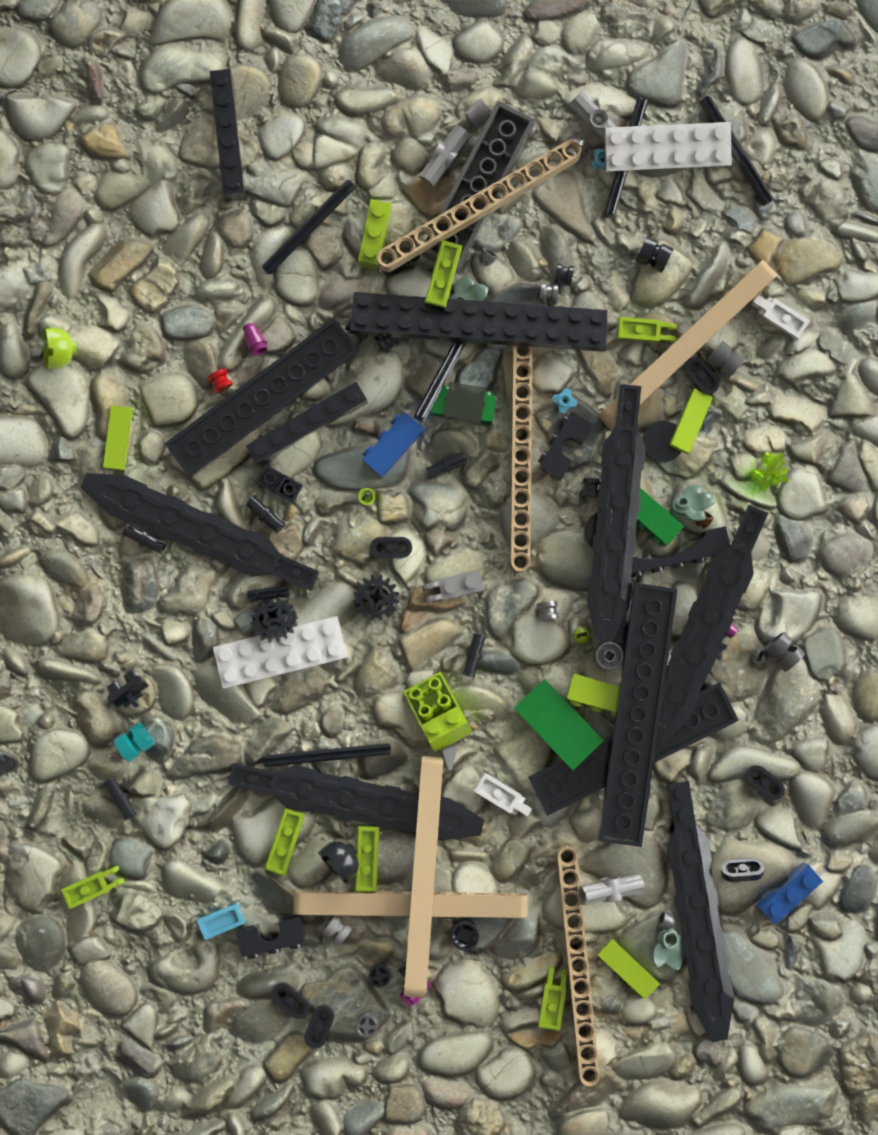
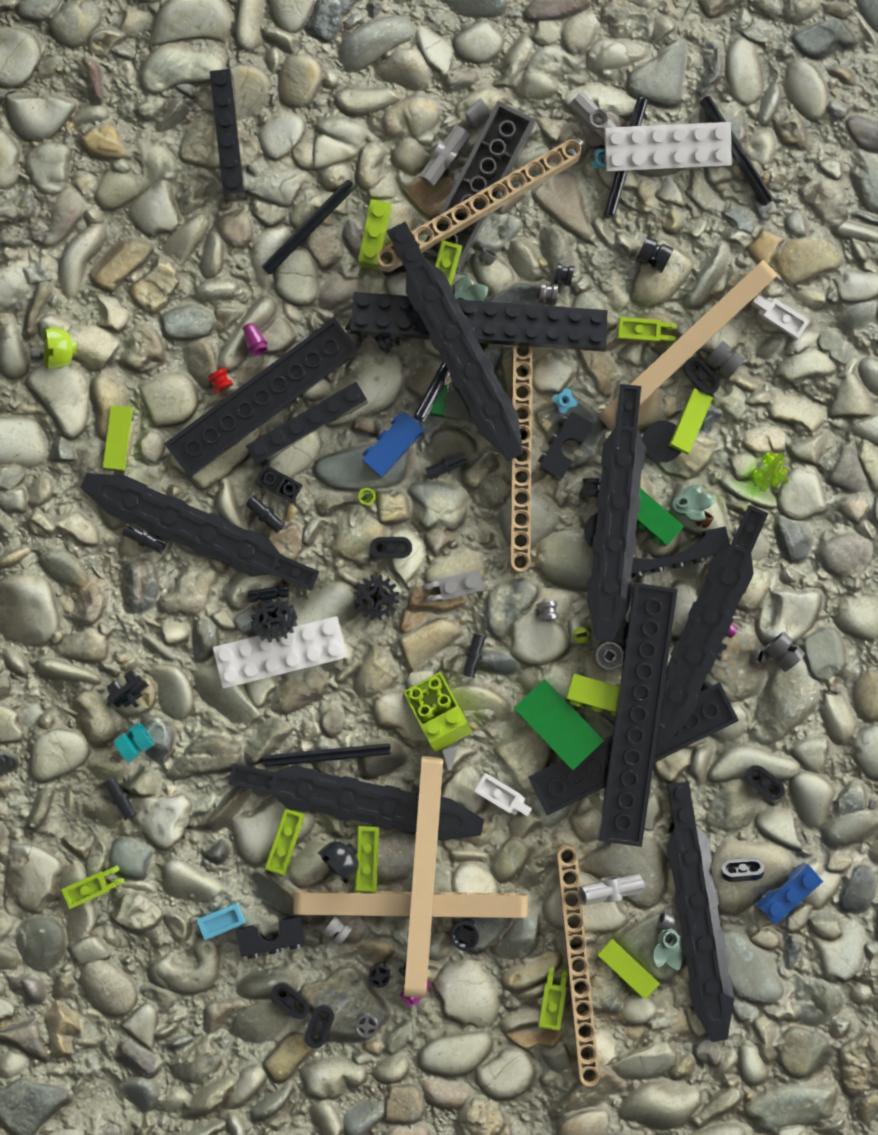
(461, 352): none -> black plate

